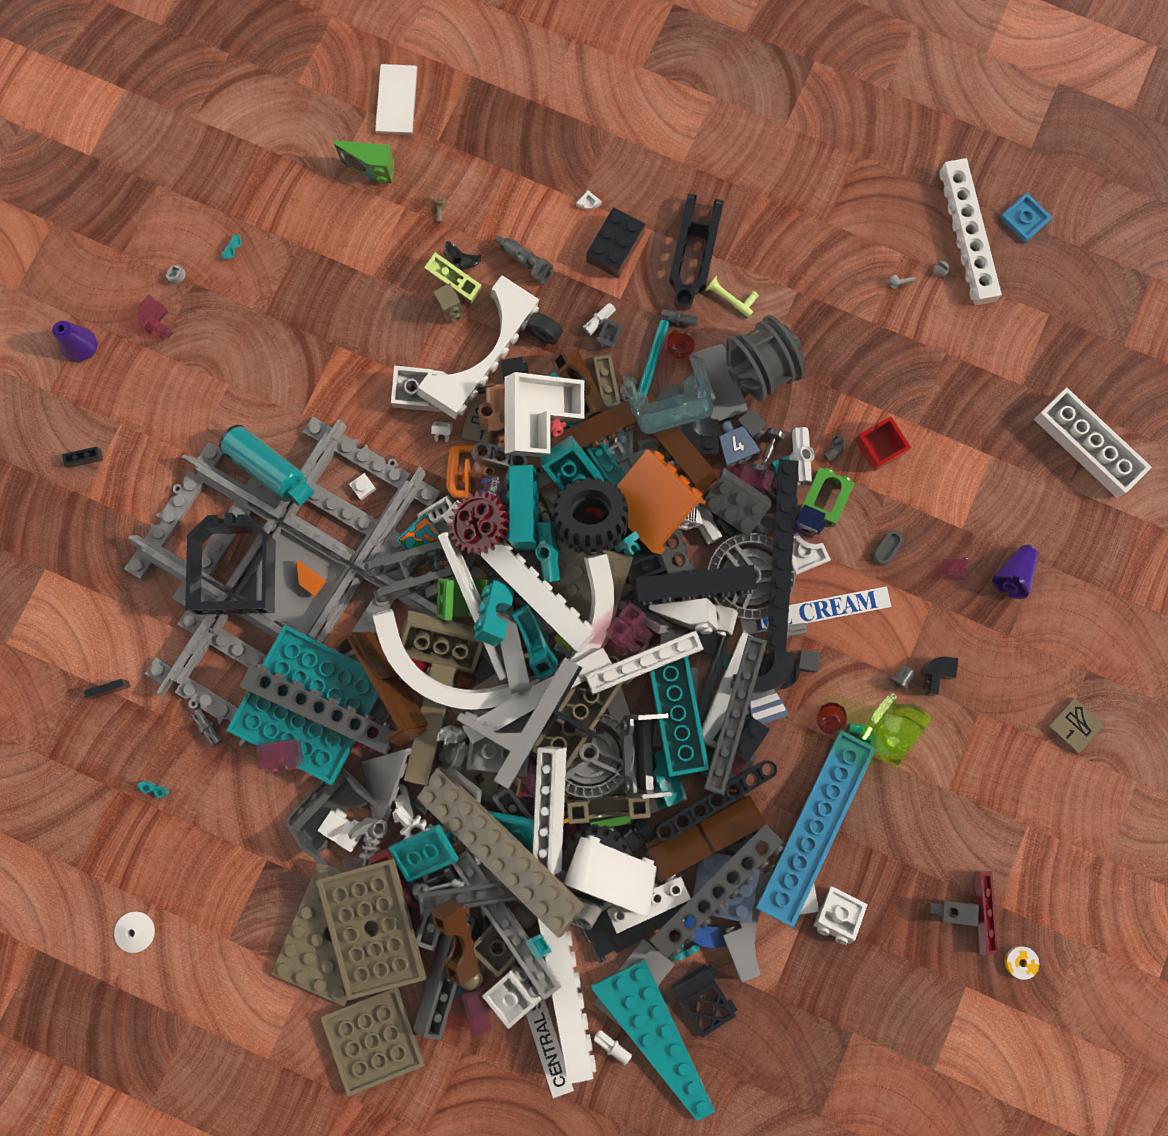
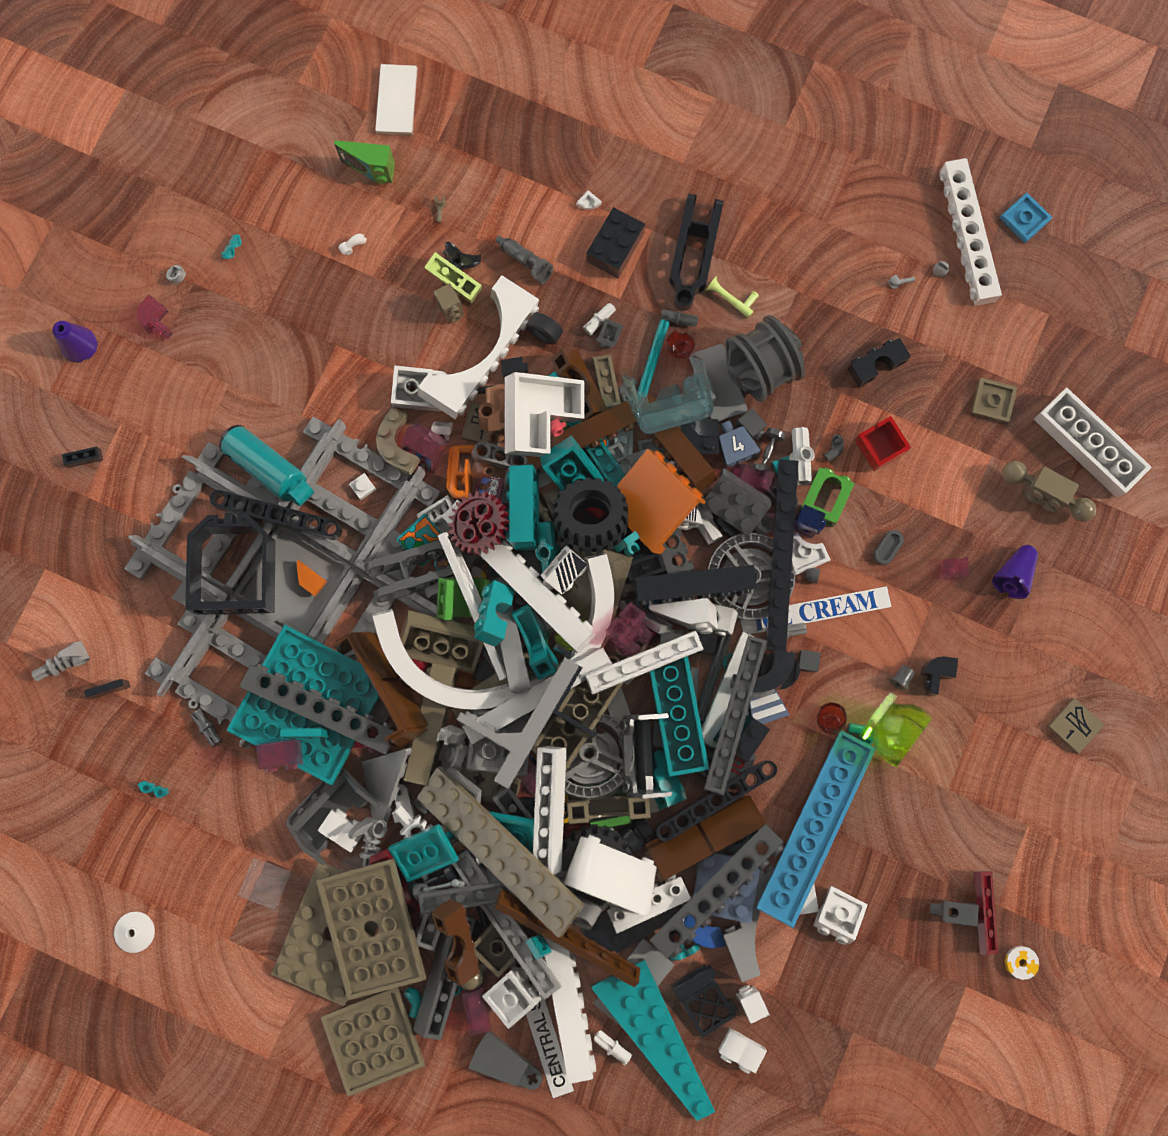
(72, 654): none -> light grey piece
(264, 883): none -> clear plate
(269, 509): none -> black beam
(304, 733): none -> teal tile
(346, 247): none -> white arm
(387, 442): none -> dark tan plate
(415, 999): none -> teal arm
(425, 445): none -> clear pink slope
(502, 1062): none -> dark grey piece
(564, 570): none -> brick
(571, 940): none -> reddish brown plate
(742, 1051): none -> white brick
(752, 1003): none -> white brick
(812, 575): none -> dark grey hinge
(892, 354): none -> black arch
(994, 400): none -> dark tan tile
(1049, 490): none -> dark tan brick

